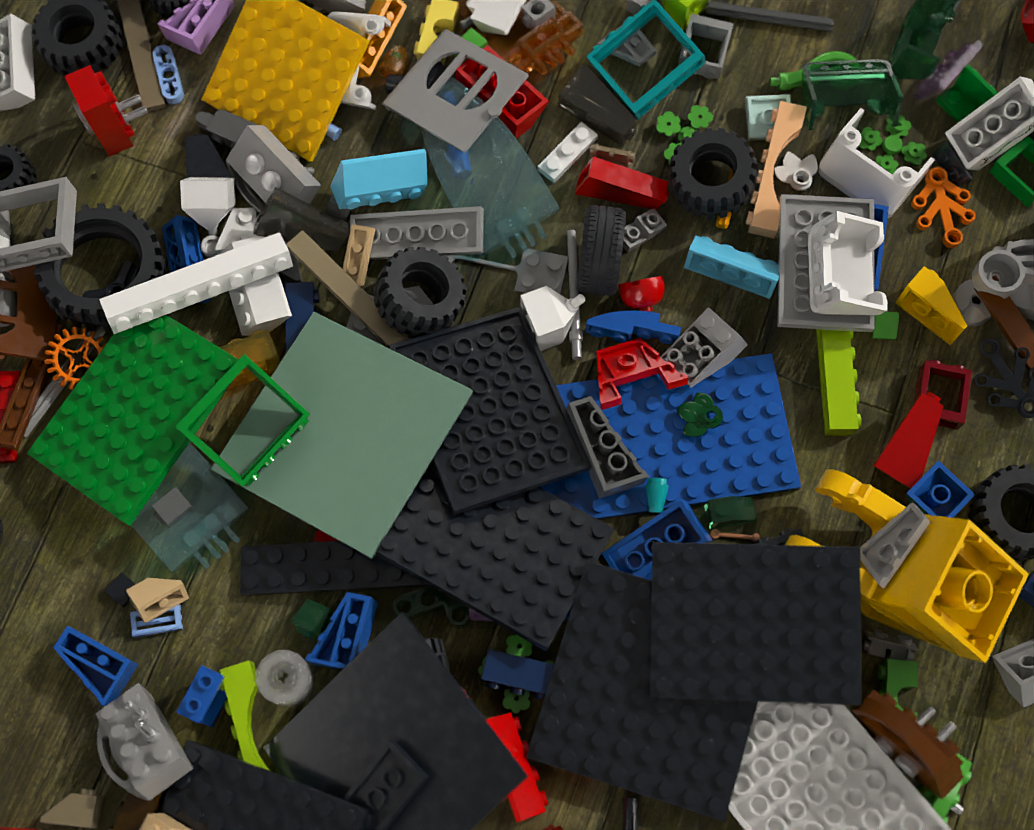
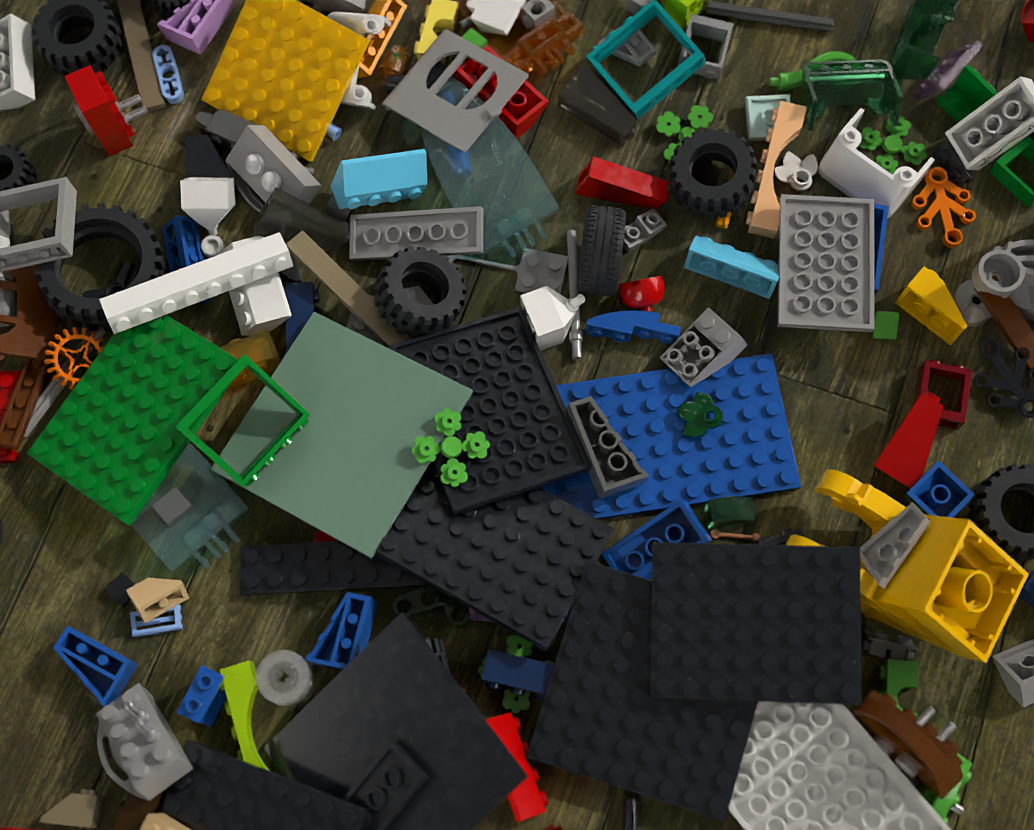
(237, 228): white wing -> none
(311, 619): clear green slope -> none
(358, 253): tan tile -> none
(450, 447): none -> bright green plant
(567, 152): white plate -> none
(613, 155): dark tan hinge -> none
(630, 363): red wing -> none
(656, 494): teal cone -> none
(838, 382): lime brick -> none
(842, 265): white windscreen -> none

